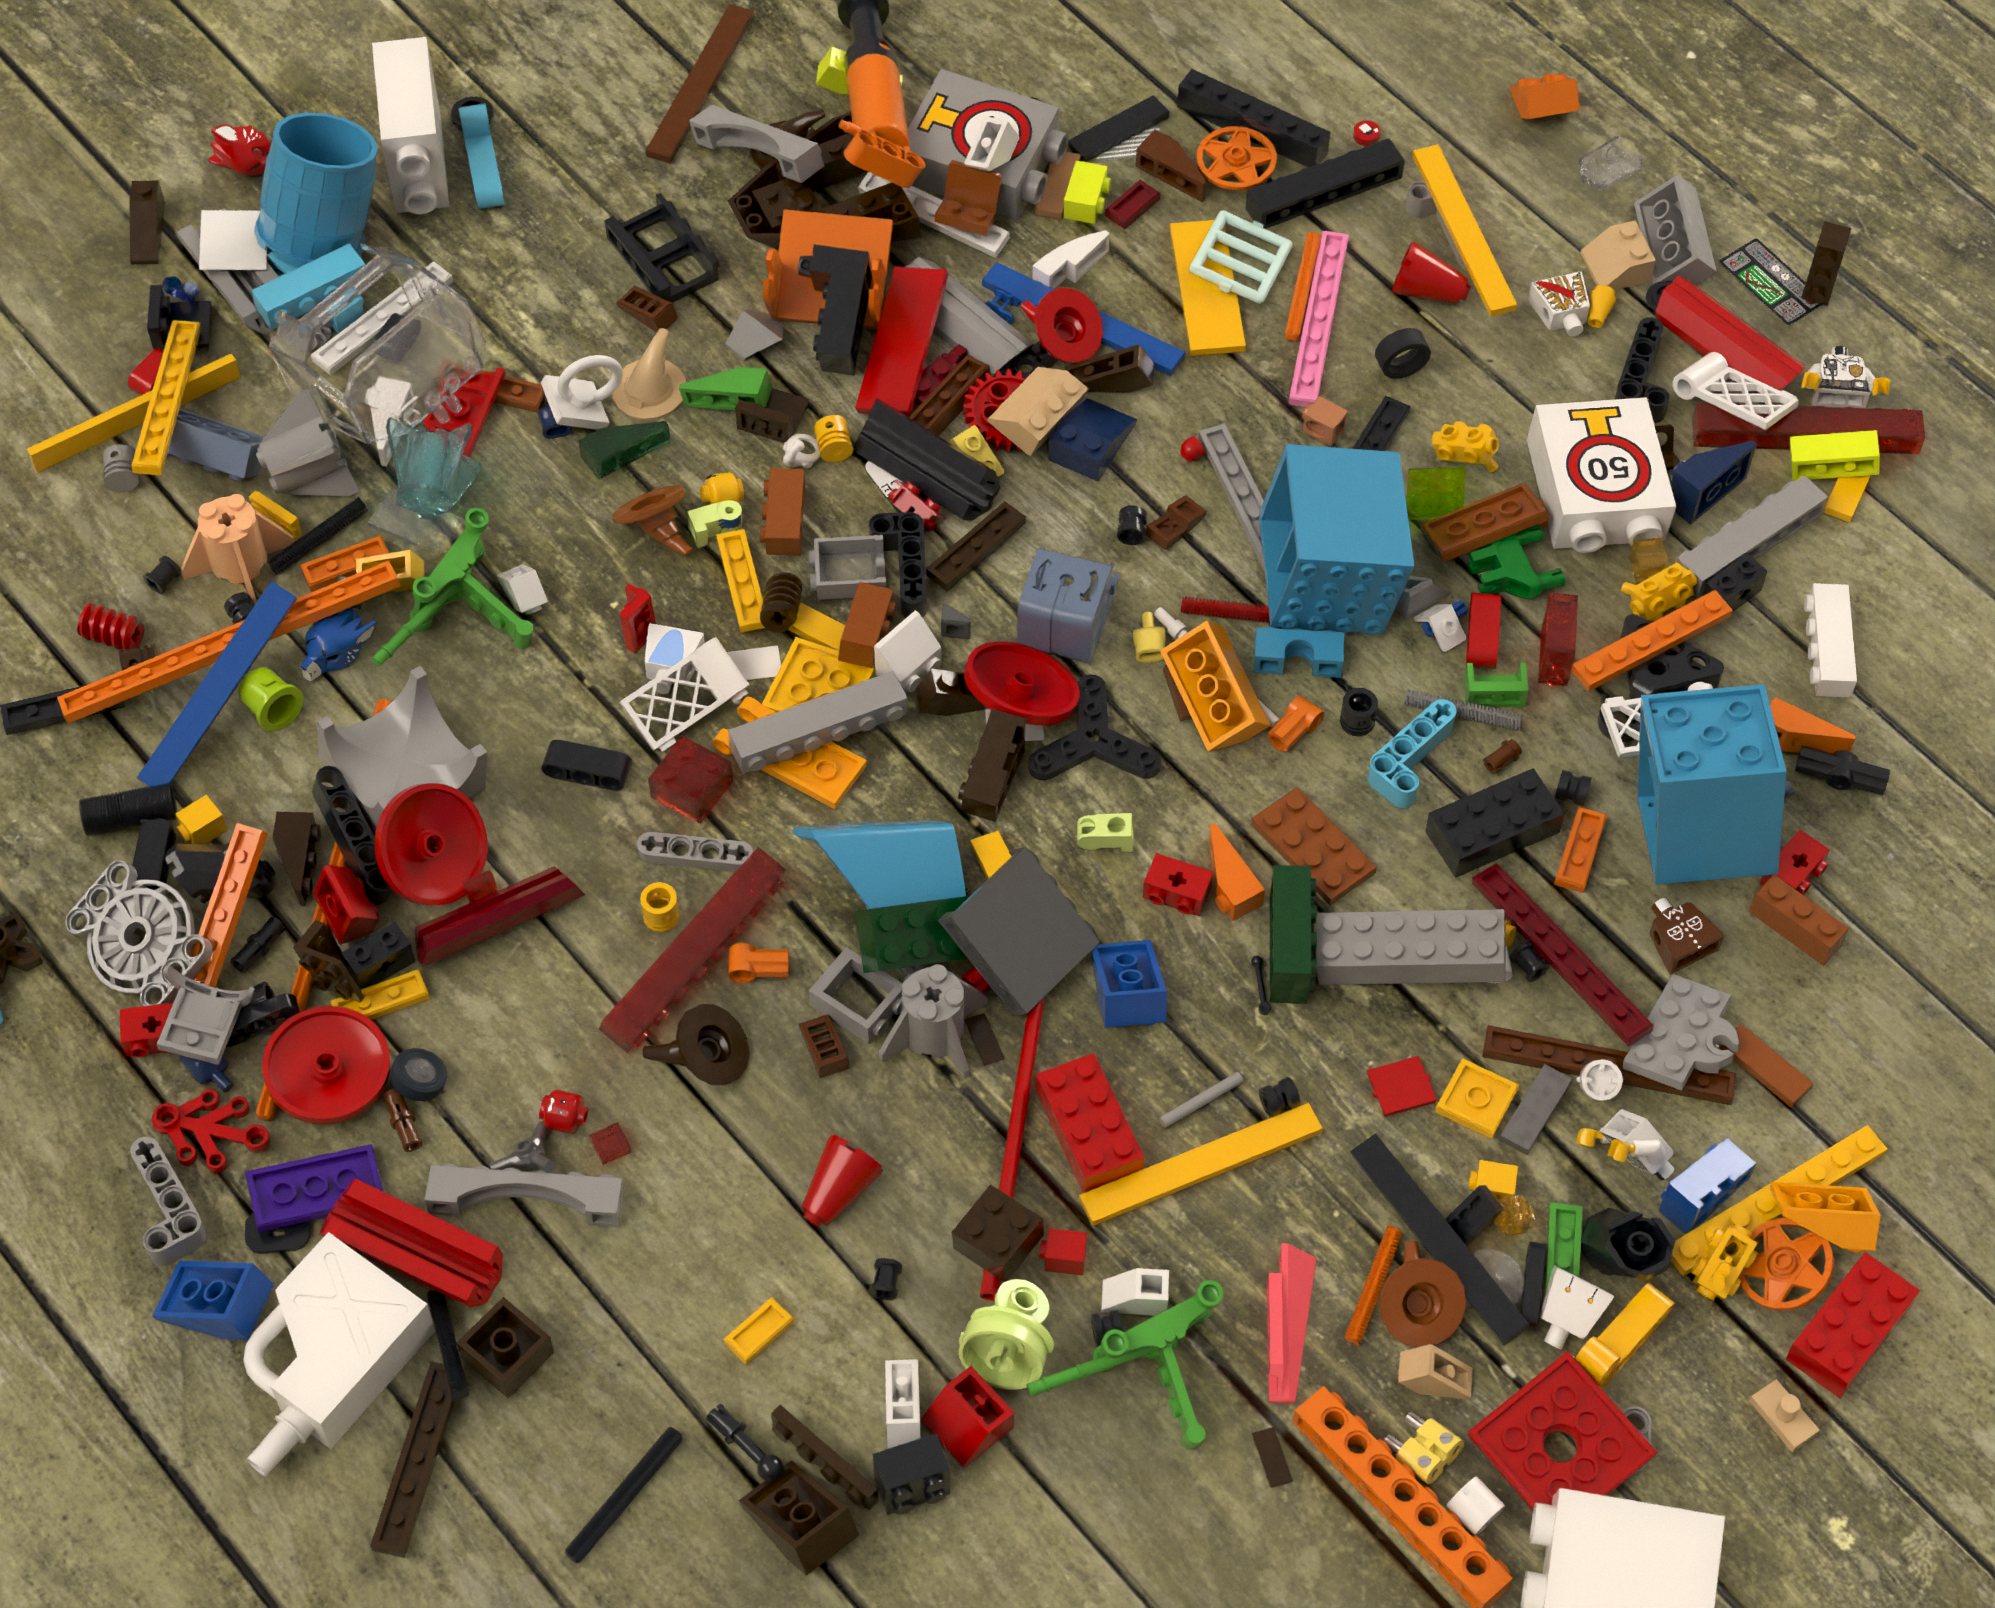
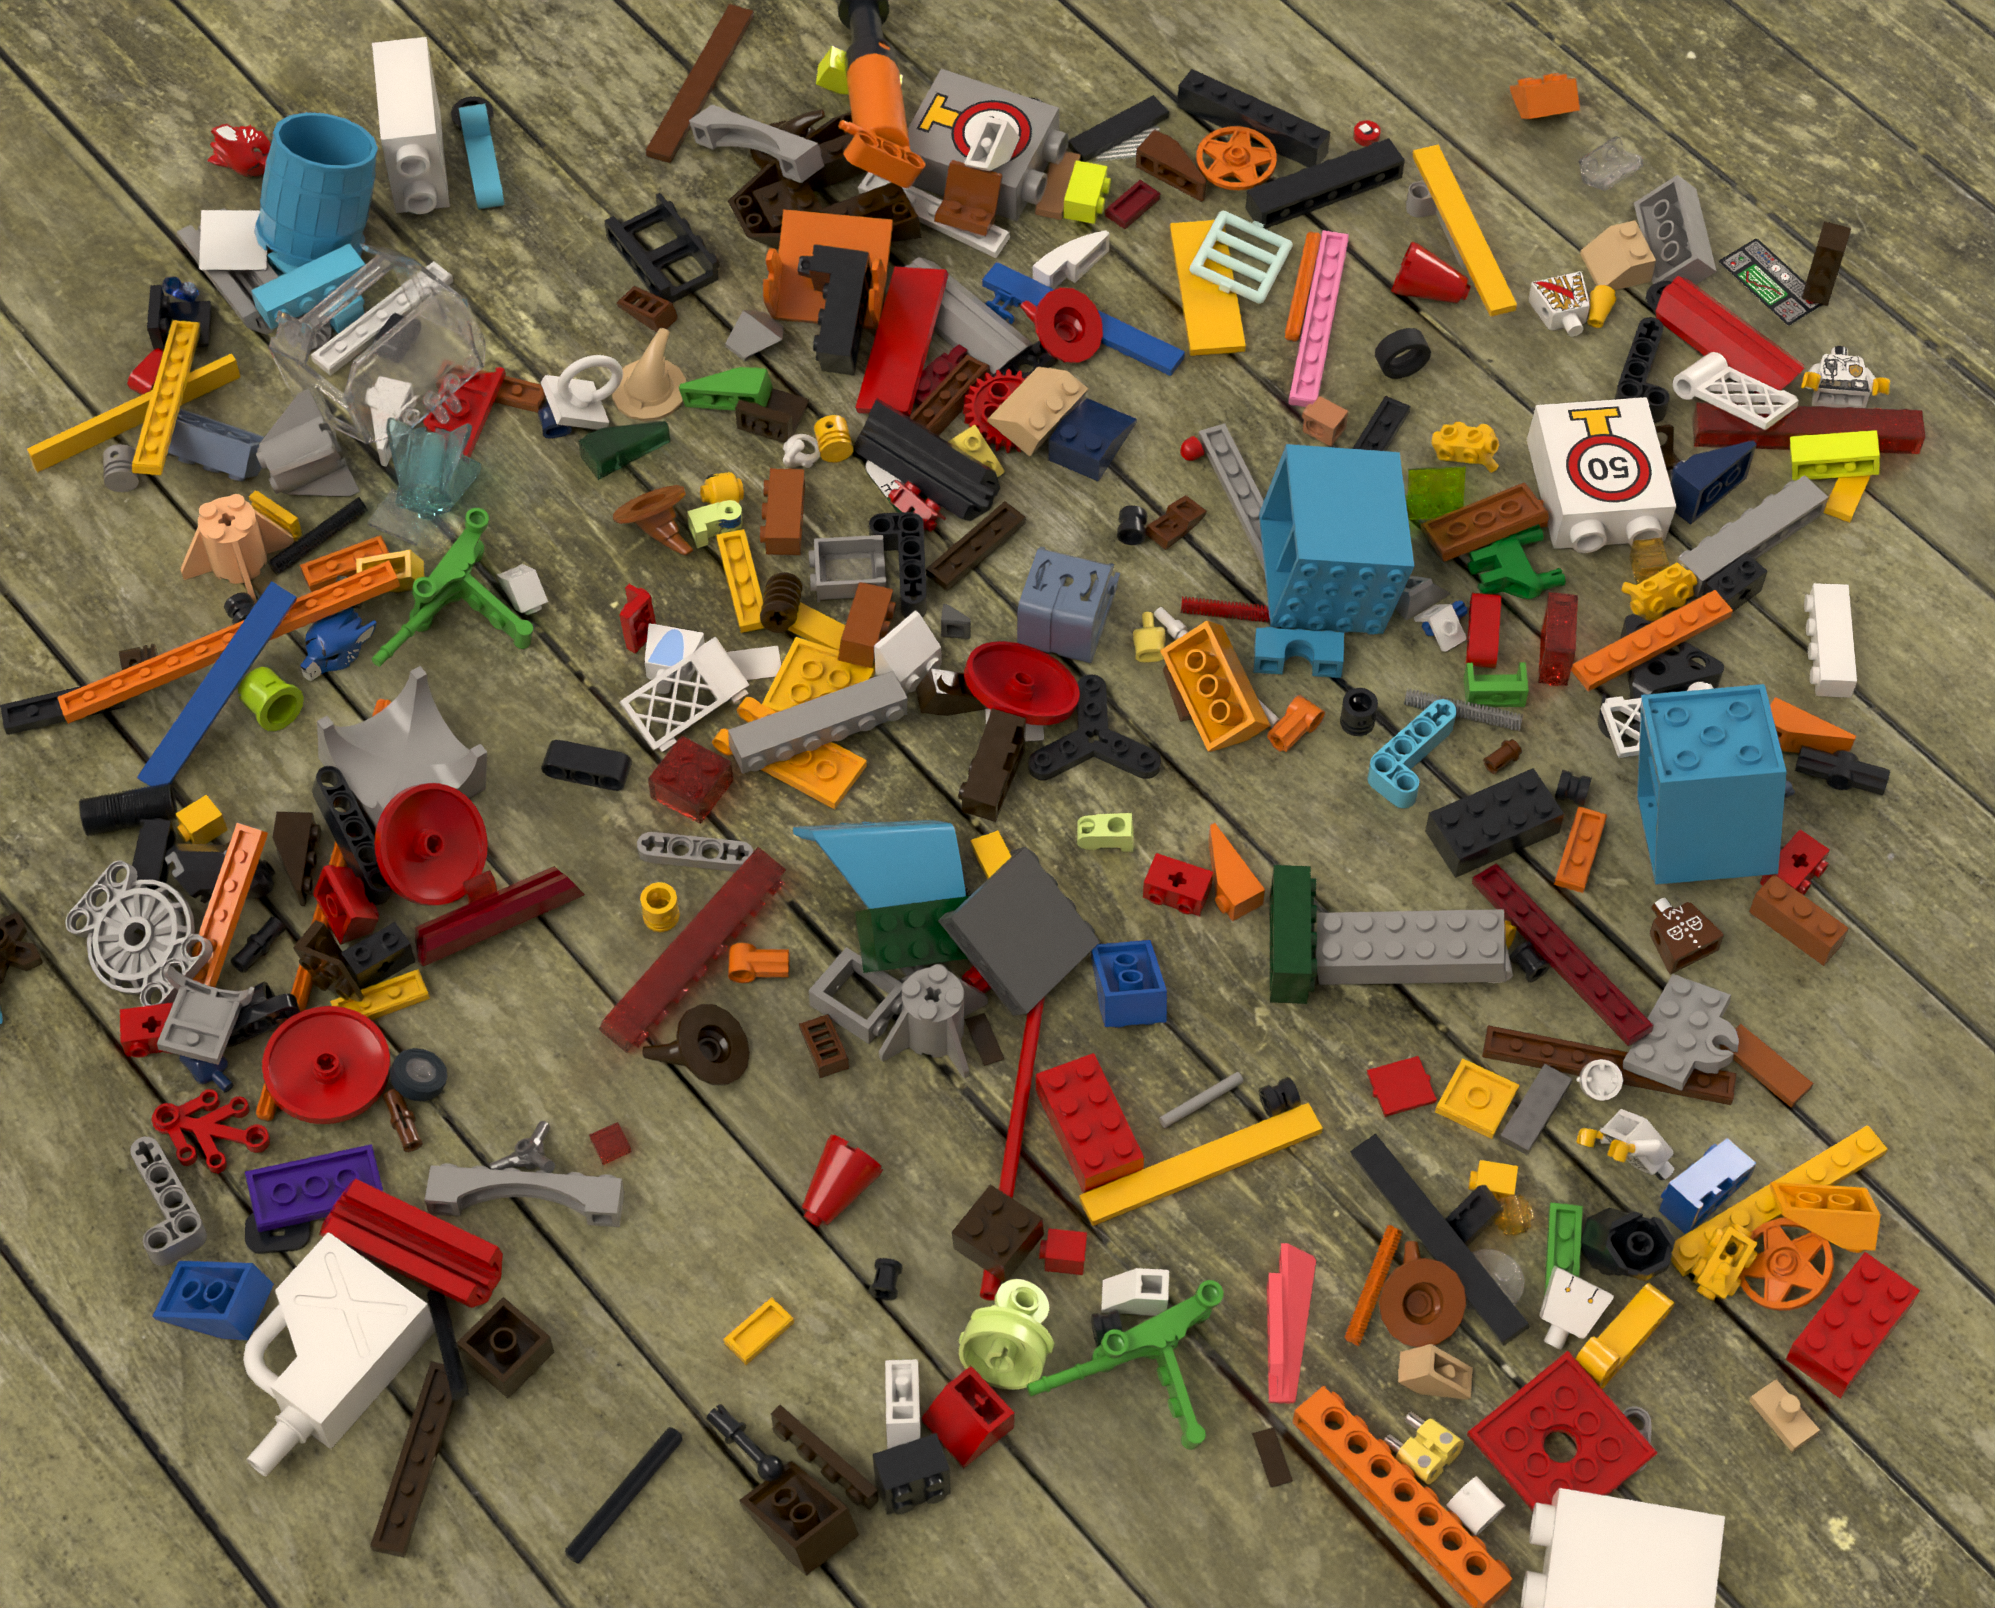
(108, 628): red piece -> none
(146, 221): dark brown slope -> none
(162, 574): black bush -> none
(563, 1111): red head -> none
(1116, 371): dark brown slope -> none
(1264, 1006): black hinge -> none
(1309, 838): dark orange plate -> none
(1533, 1283): black beam -> none

